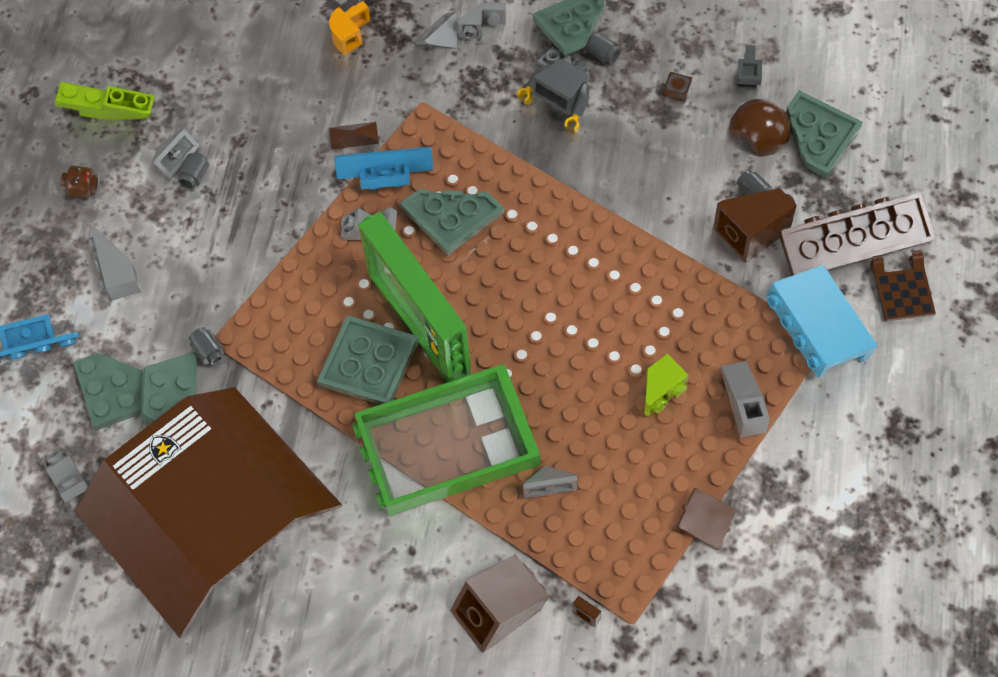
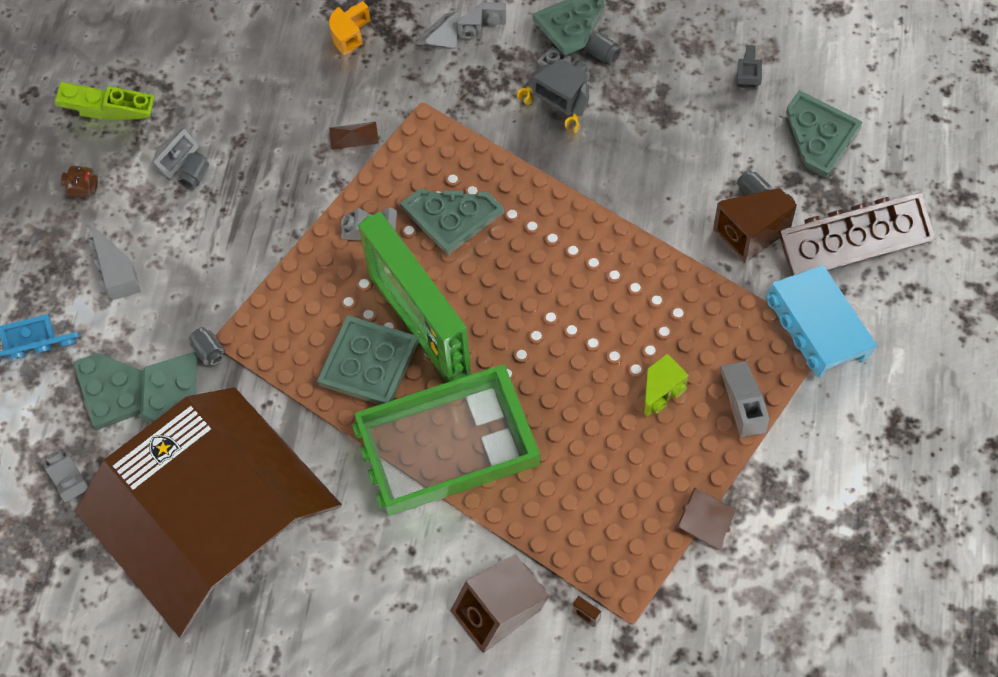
(384, 167): dark azure bracket -> none
(548, 482): light grey slope -> none
(677, 85): reddish brown tile -> none
(762, 126): reddish brown cylinder -> none
(903, 292): reddish brown flag -> none

